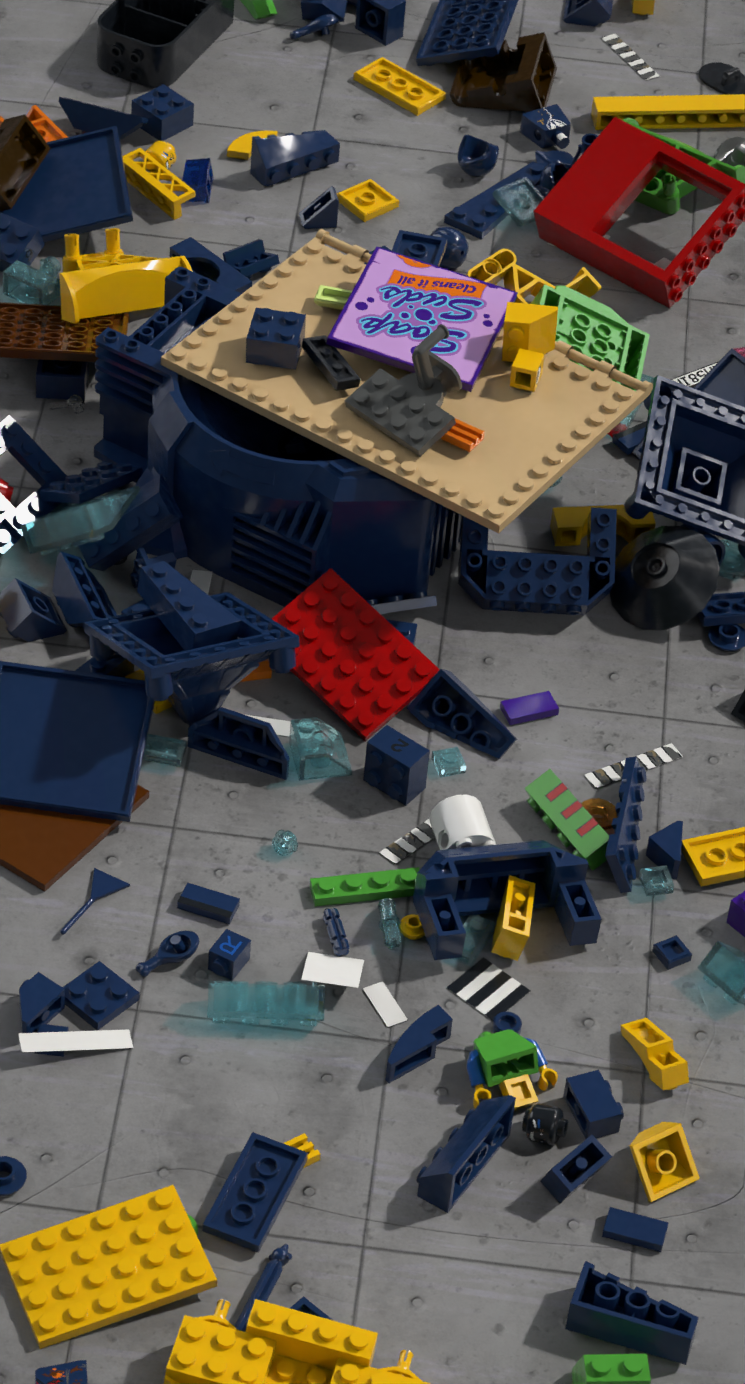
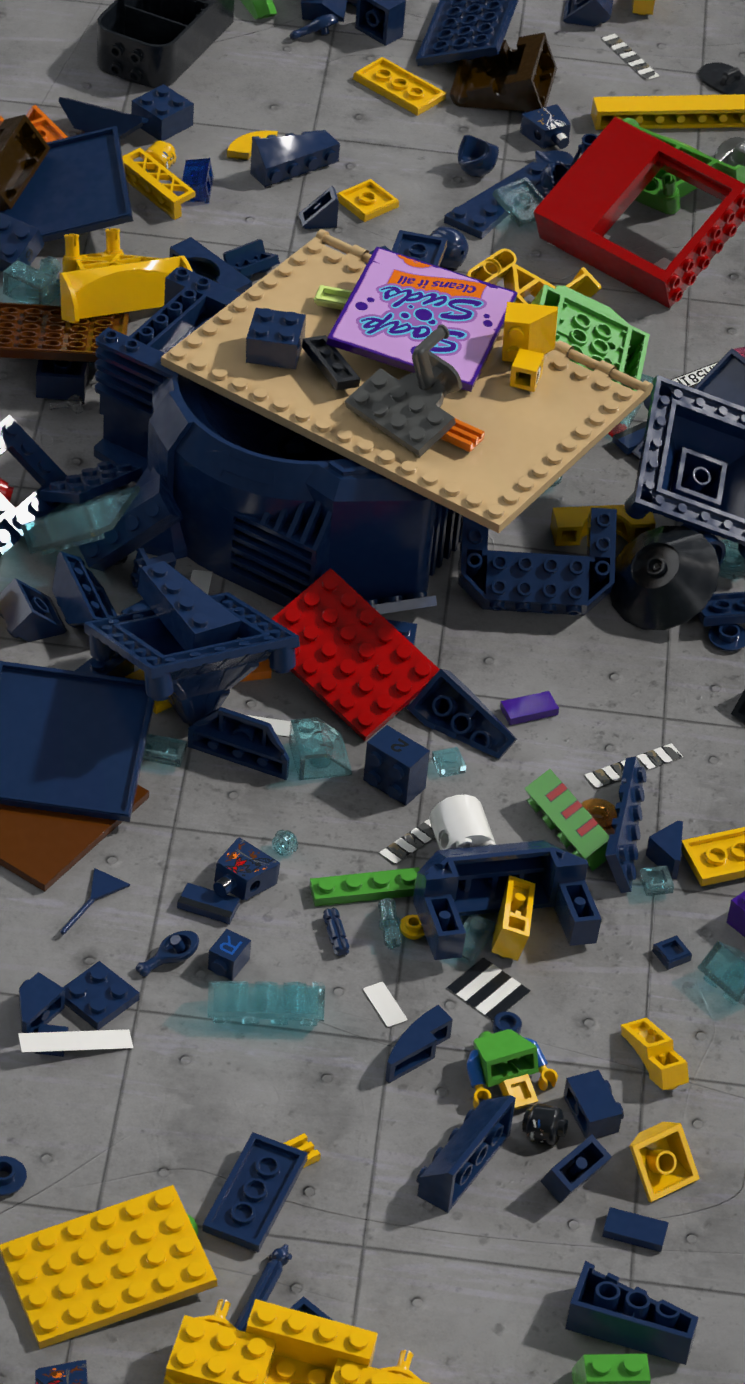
(245, 871): none -> dark blue torso
(332, 969): white sticker -> none

